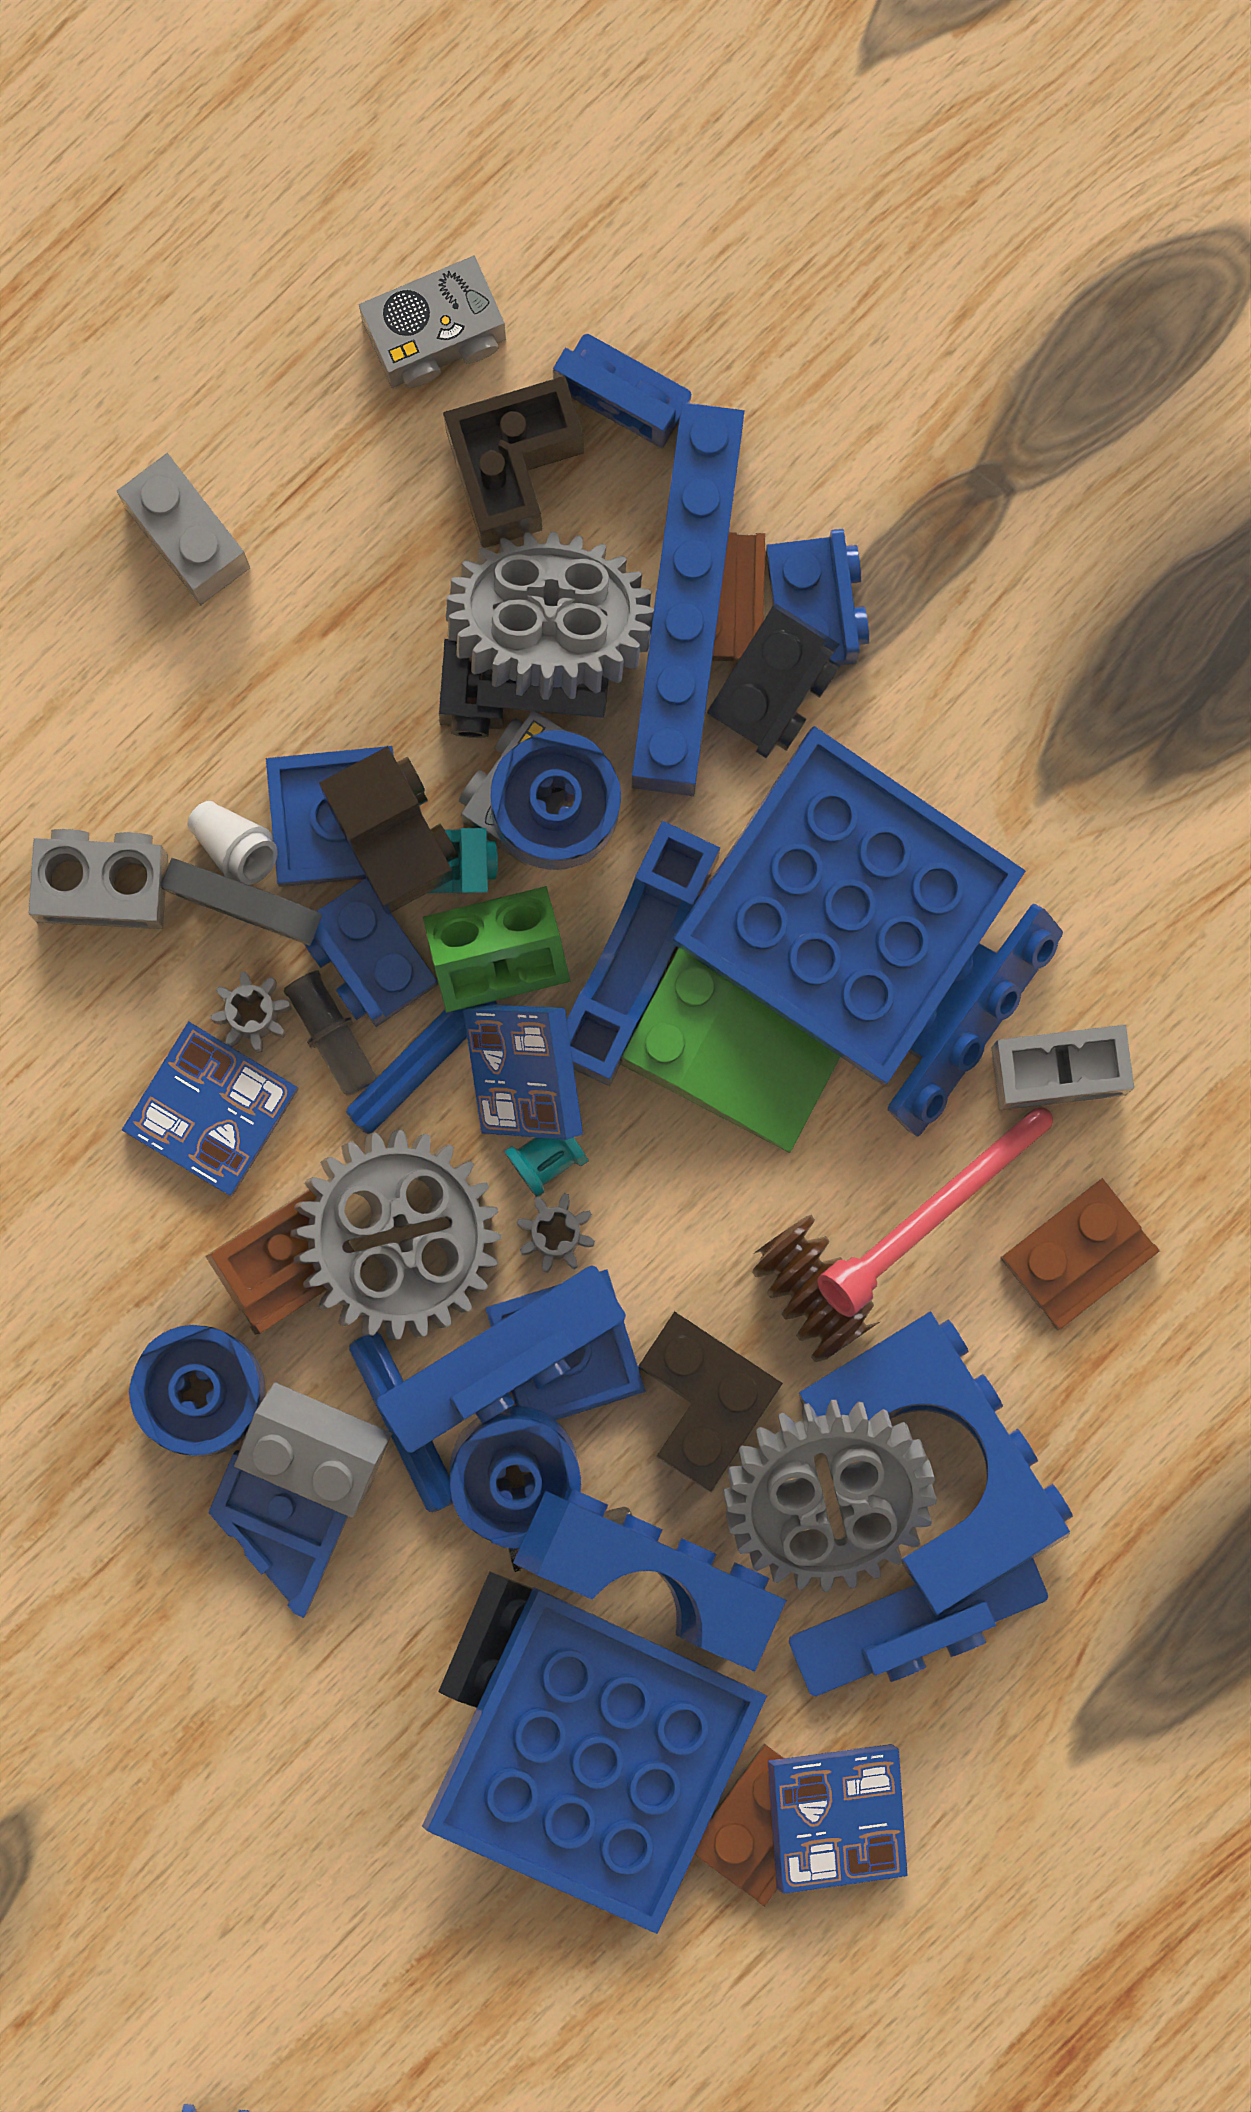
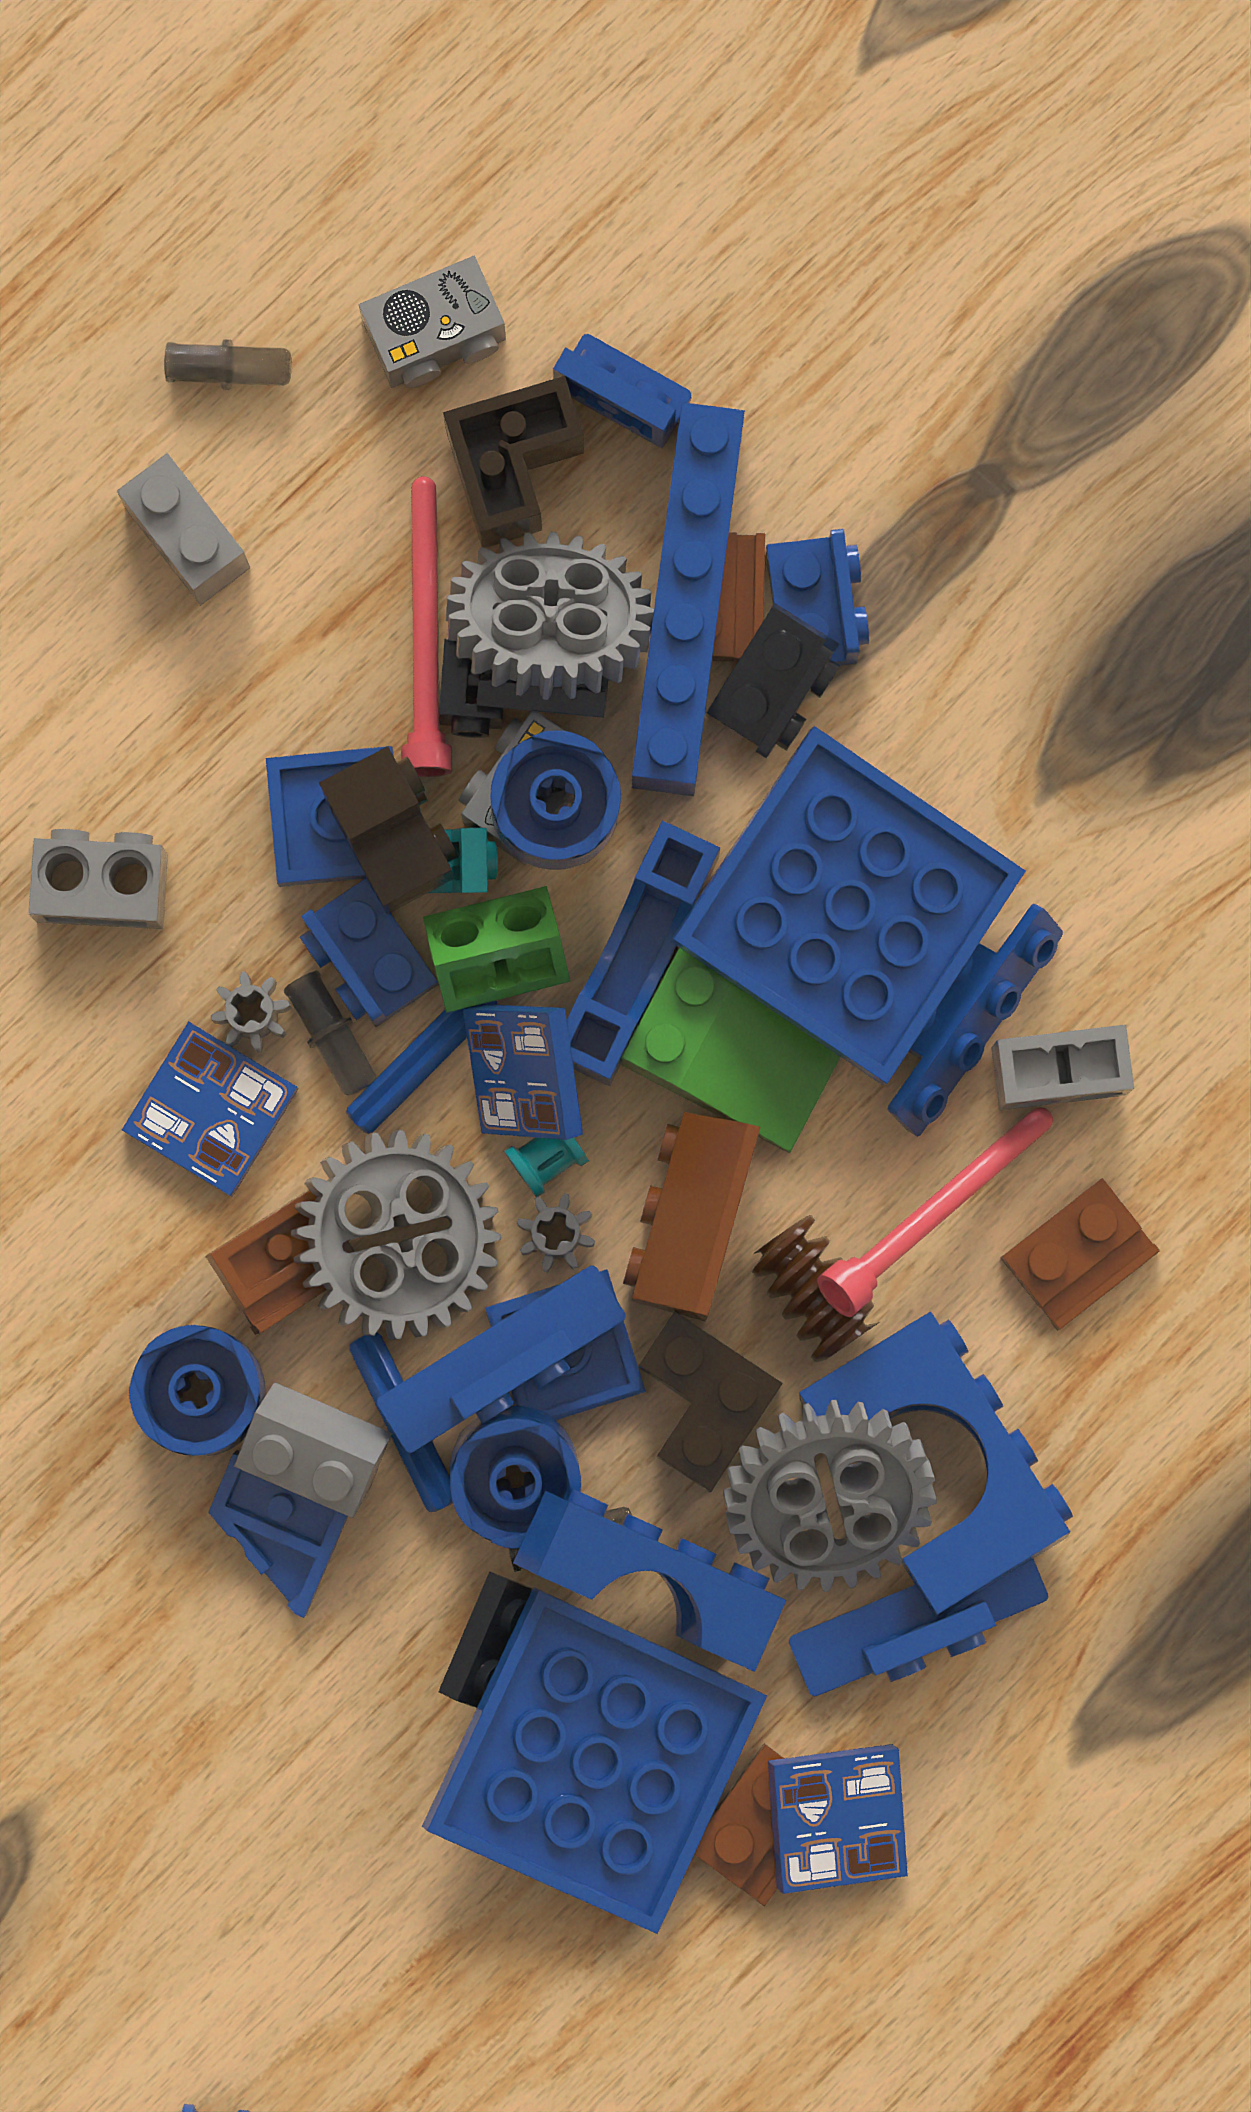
(227, 364): none -> clear smoke axle
(233, 842): white cone -> none
(241, 901): dark grey beam -> none
(426, 744): none -> coral piece
(691, 1214): none -> dark orange slope

